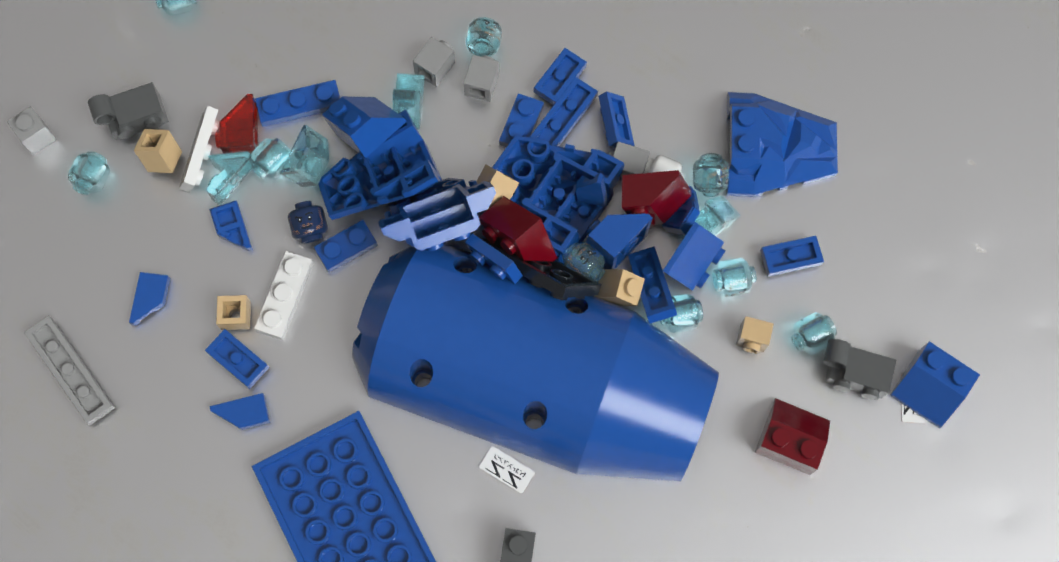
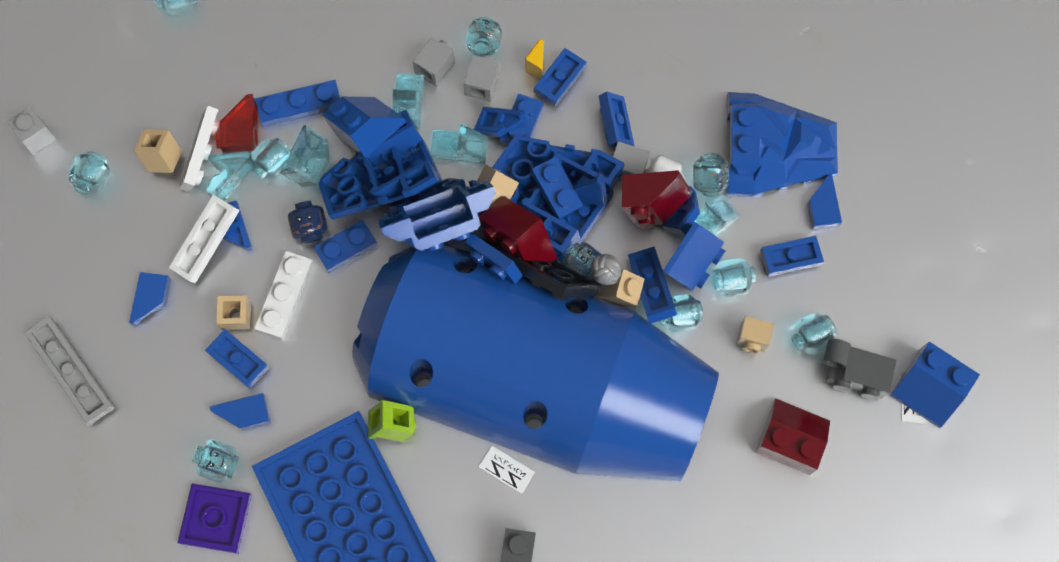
(129, 111): dark grey hinge -> none
(204, 239): none -> white plate
(214, 518): none -> dark purple tile
(215, 461): none -> clear light blue head
(391, 421): none -> lime brick
(459, 146): none -> clear light blue slope
(499, 121): none -> blue tile
(534, 60): none -> yellow slope
(556, 188): none -> blue plate
(565, 113): blue plate -> none
(606, 269): none -> light grey piece
(618, 236): blue slope -> none
(824, 206): none -> blue tile

